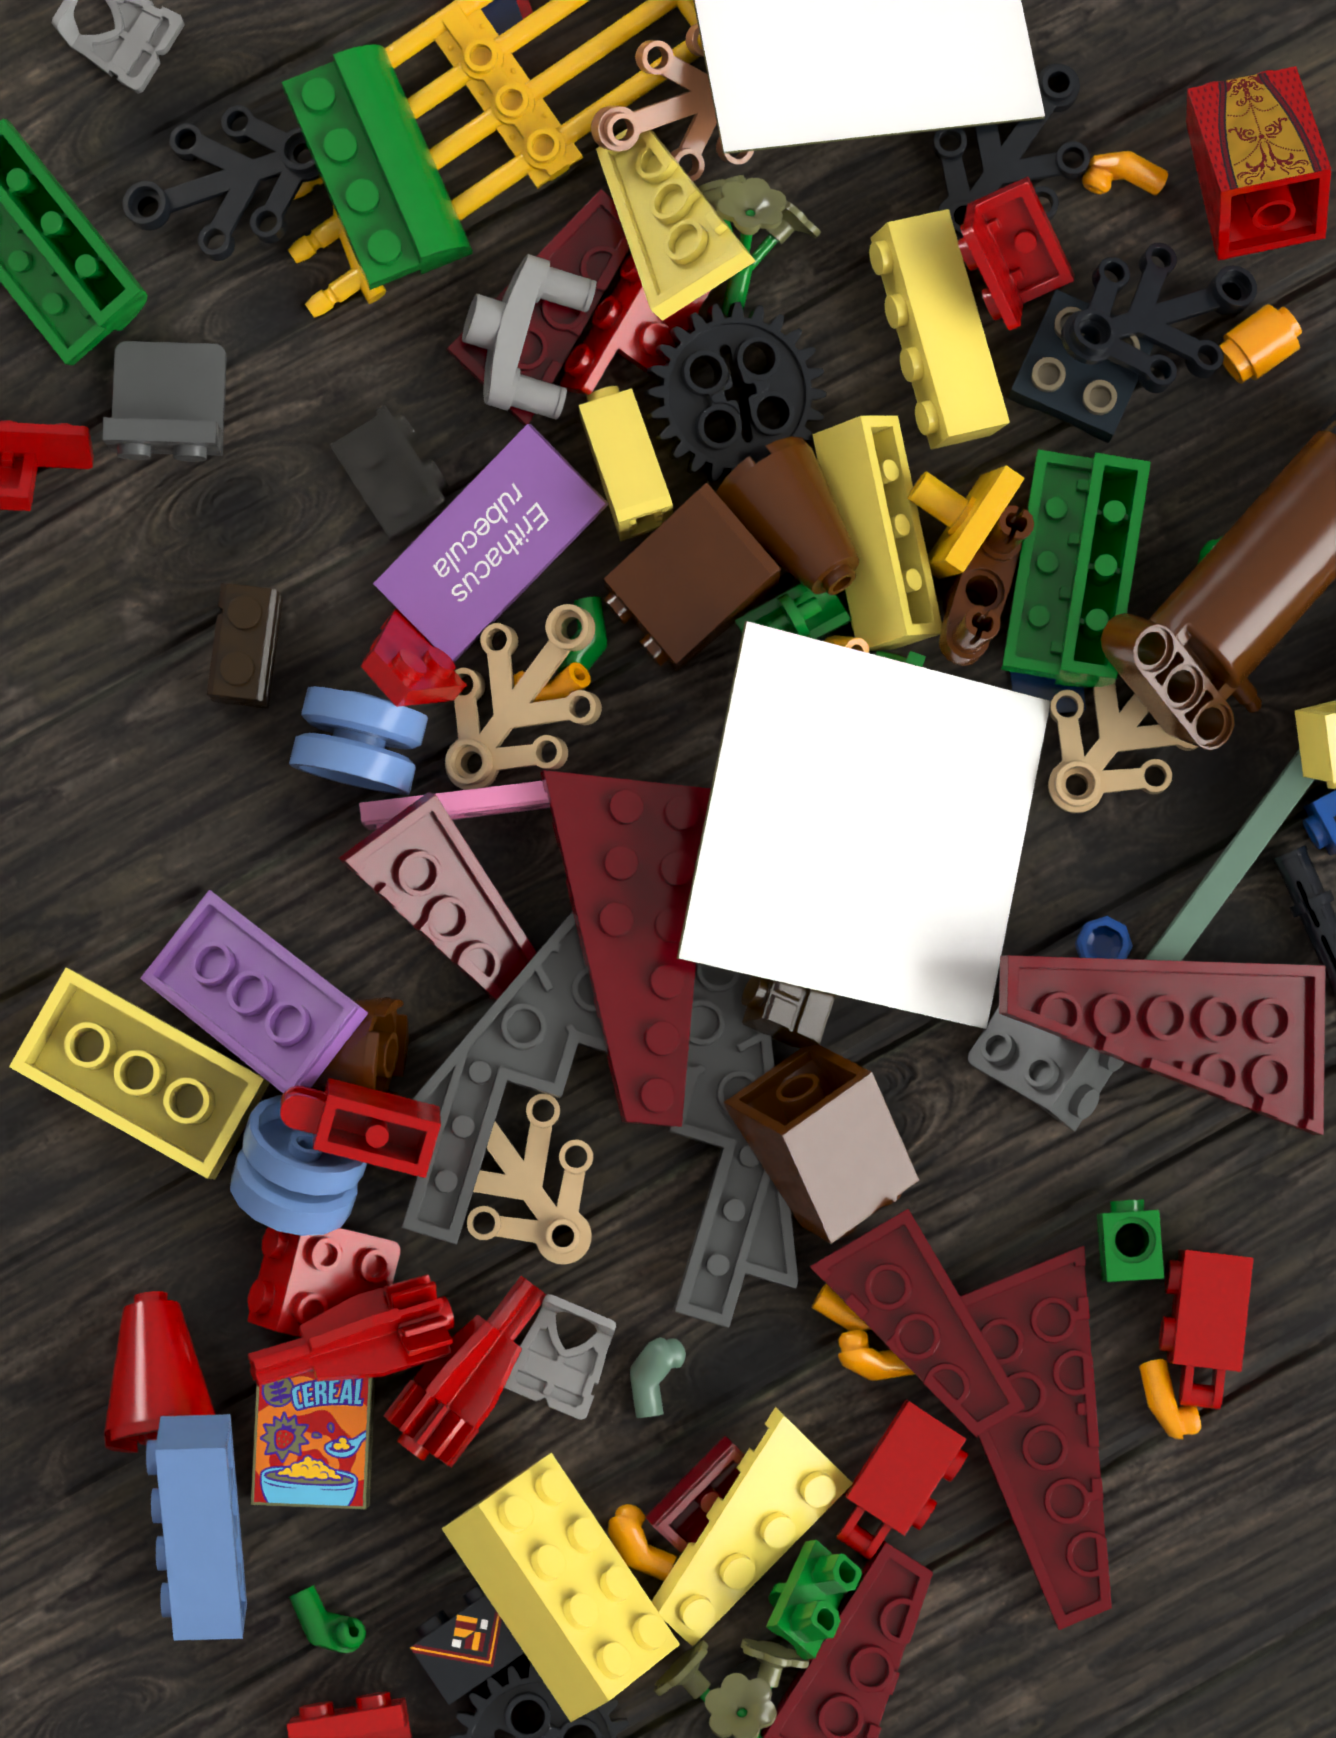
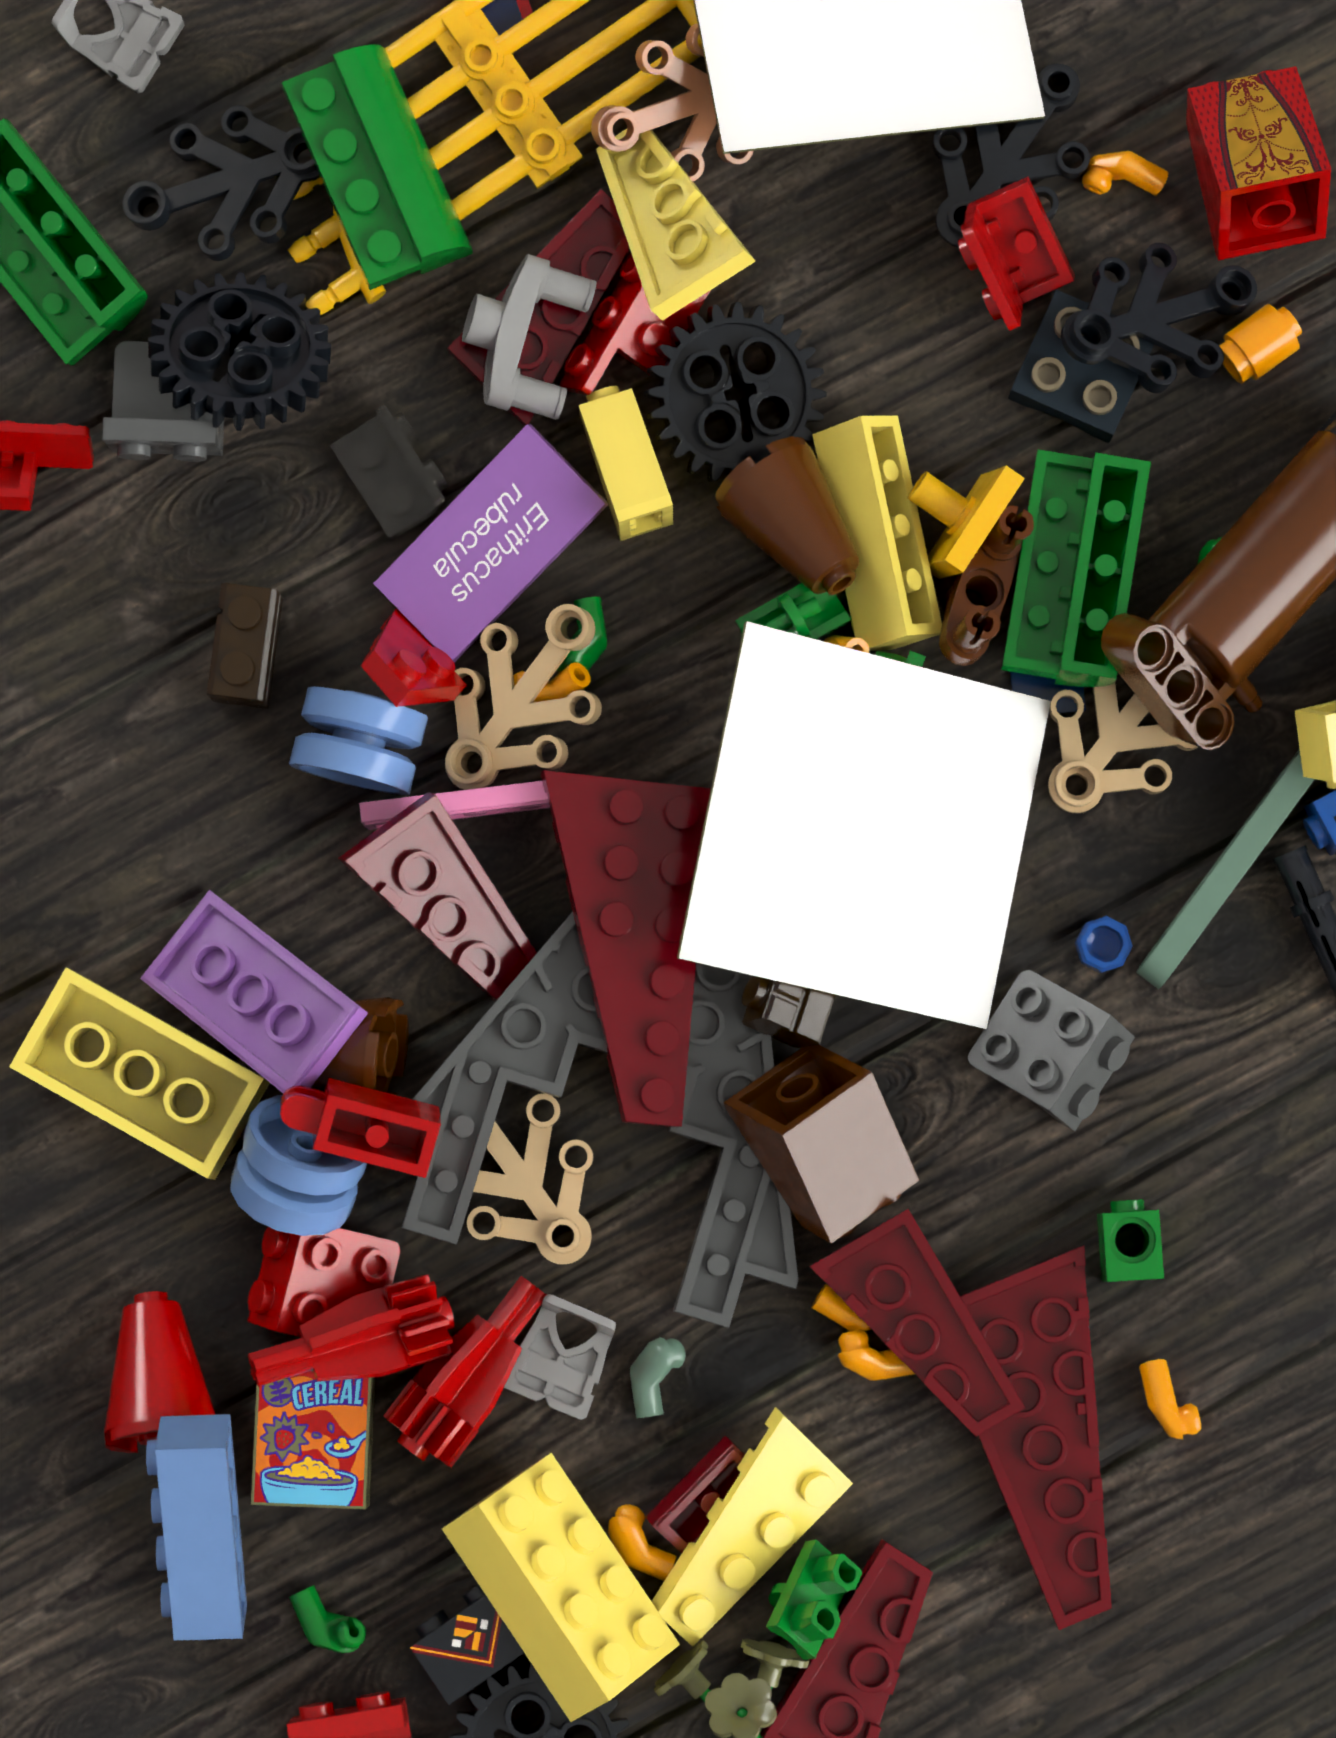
(210, 339): none -> black gear
(690, 579): reddish brown slope -> none
(751, 207): olive plant -> none
(901, 1477): red brick -> none
(938, 329): light yellow brick -> none
(1206, 1320): red brick -> none
(1212, 1026): dark red wing -> none

